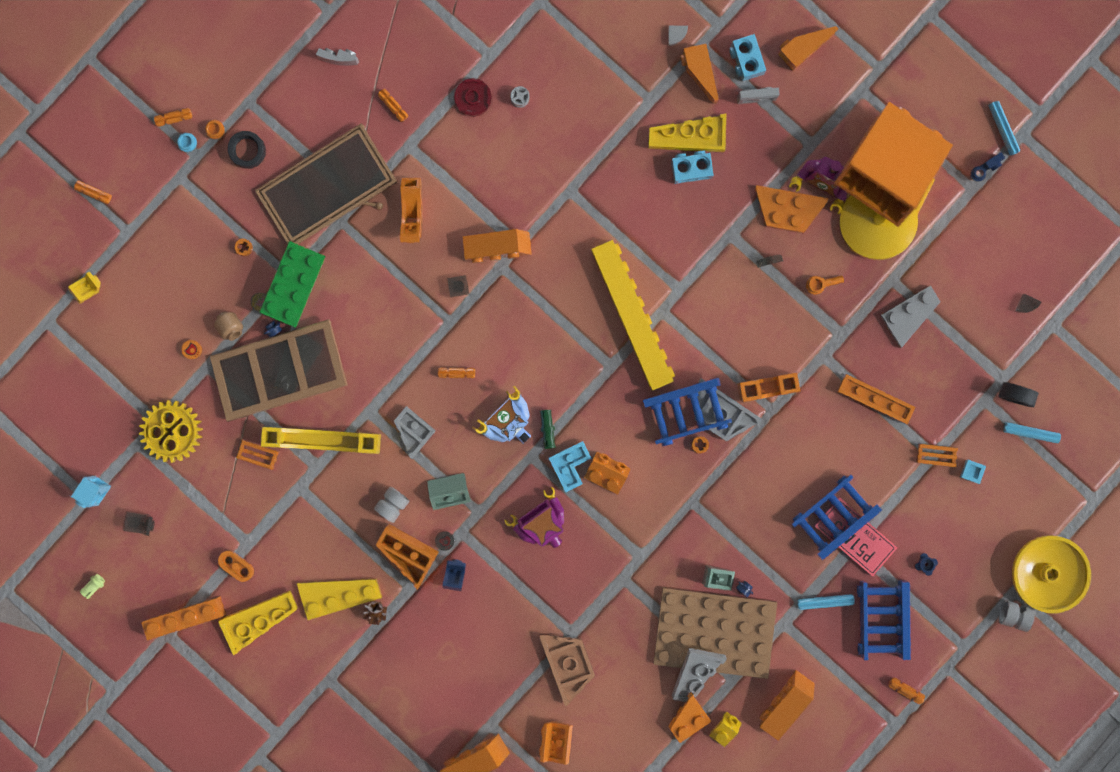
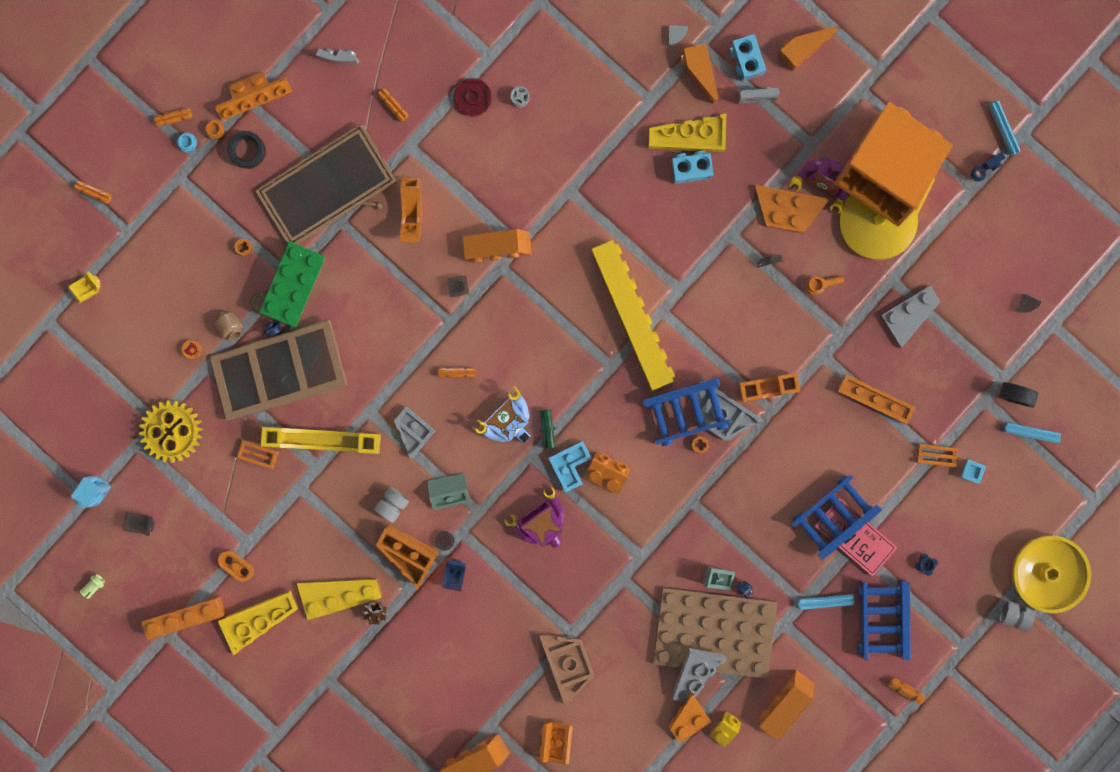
(252, 93): none -> orange bracket

